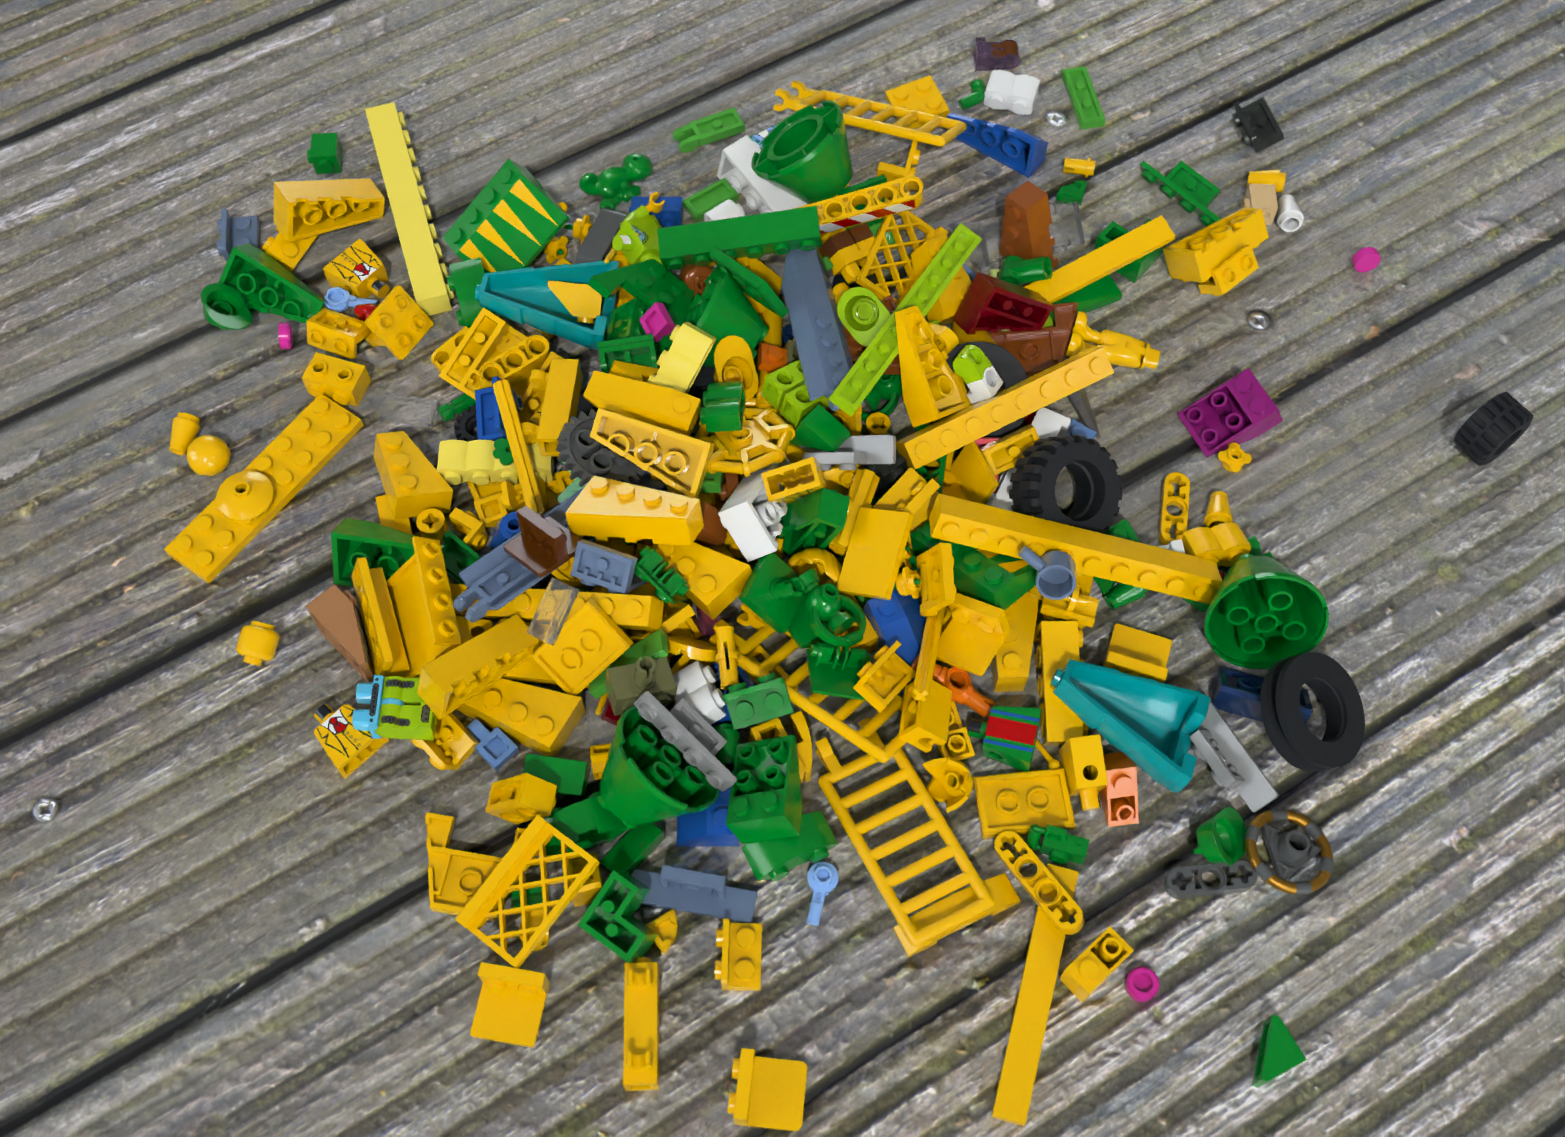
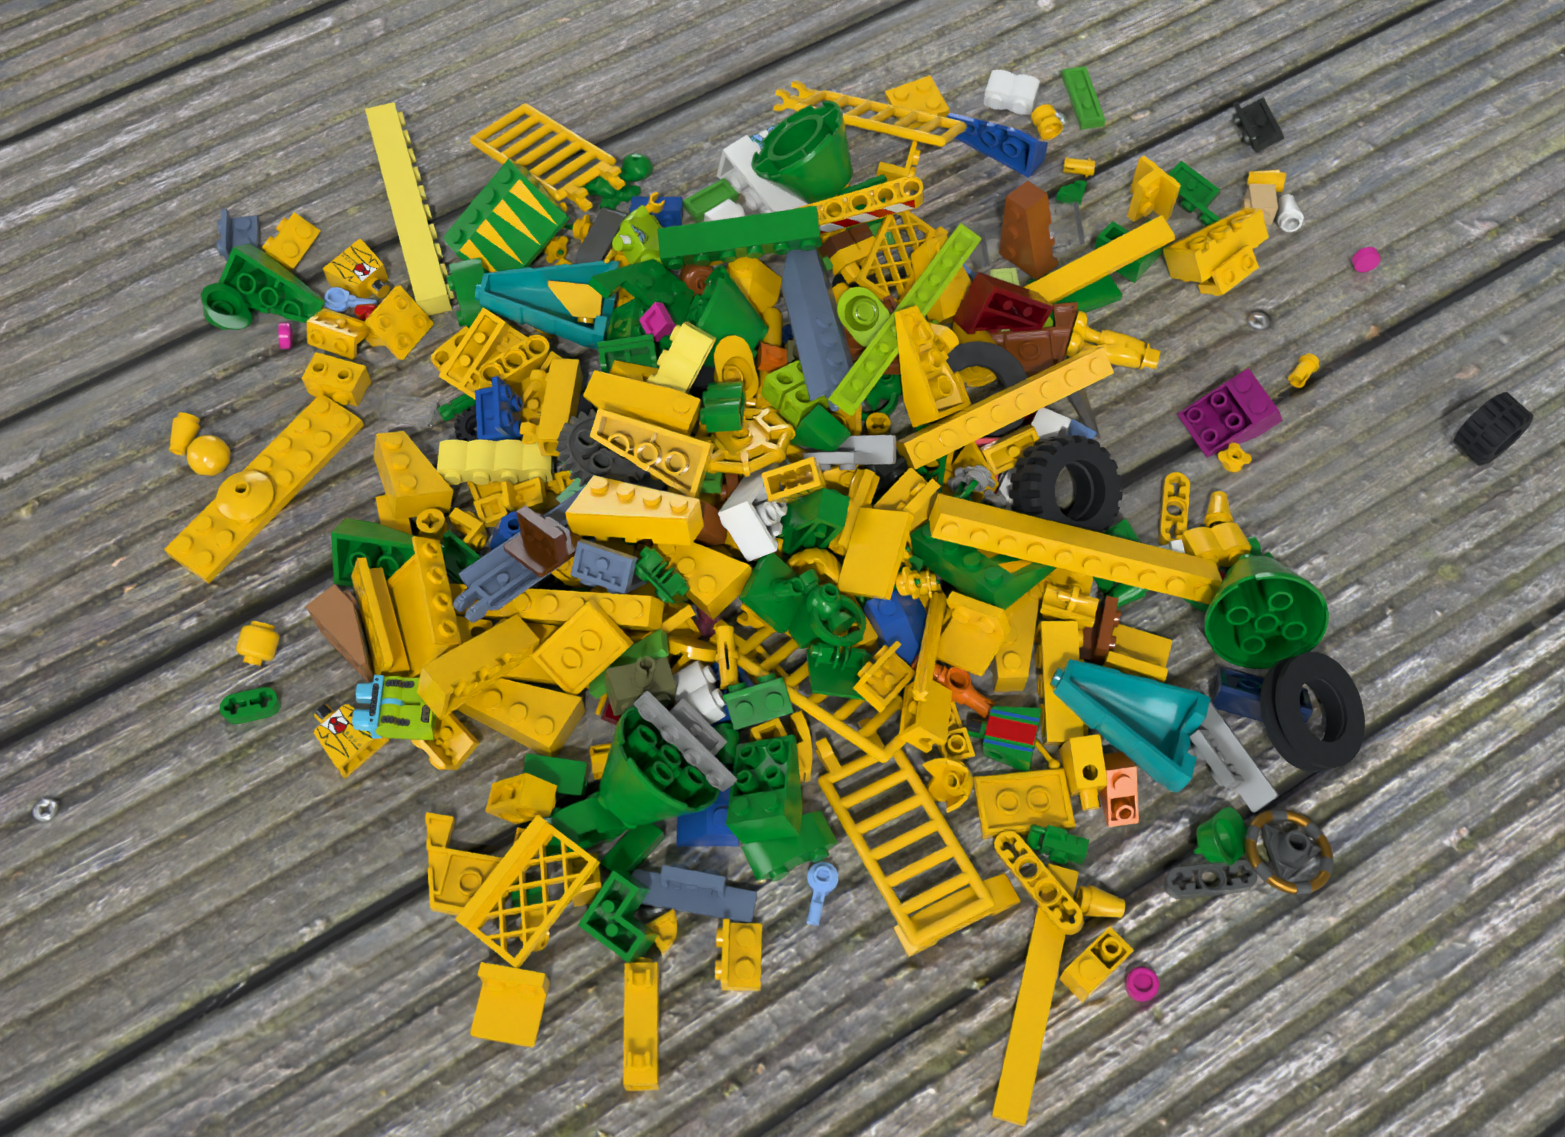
(250, 705): none -> green beam
(324, 205): yellow wedge -> none
(325, 153): green brick -> none
(493, 746): medium blue plate -> none
(502, 451): green plant -> none
(518, 446): yellow axle -> none
(552, 611): clear tile -> none
(573, 189): none -> yellow bar
(708, 130): bright green hinge -> none
(750, 283): green tile -> none
(768, 1092): yellow bracket -> none
(937, 578): yellow plate -> none
(976, 95): green arm -> none
(976, 479): none -> light grey plant
(977, 373): leg -> none
(995, 55): clear purple leg -> none
(1019, 271): green piece -> none
(1045, 119): none -> yellow wheel
(1053, 572): sand blue piece -> none
(1099, 638): none -> dark orange bracket
(1099, 902): none -> yellow cone
(1152, 191): none -> yellow bracket
(1276, 1052): green slope -> none
(1307, 365): none -> yellow pin

